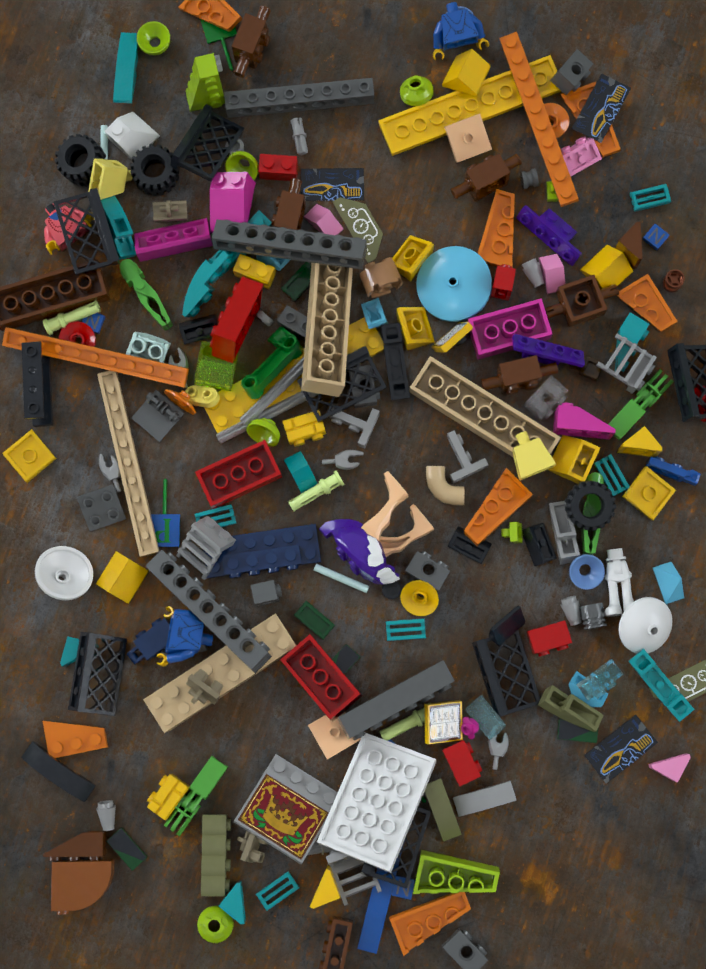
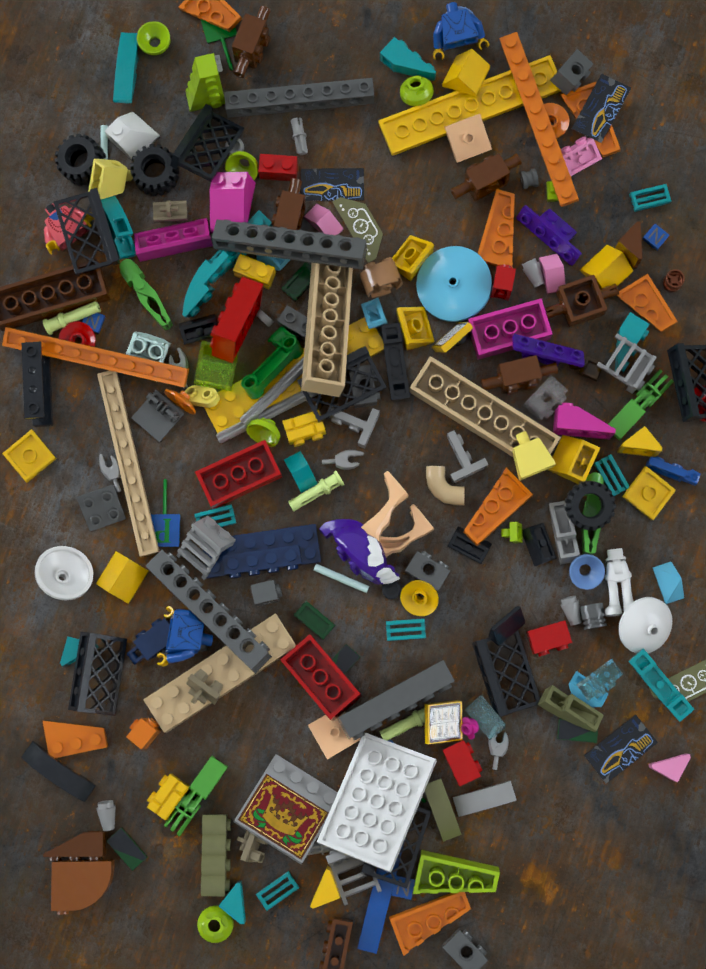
(143, 732): none -> orange brick
(404, 61): none -> teal slope

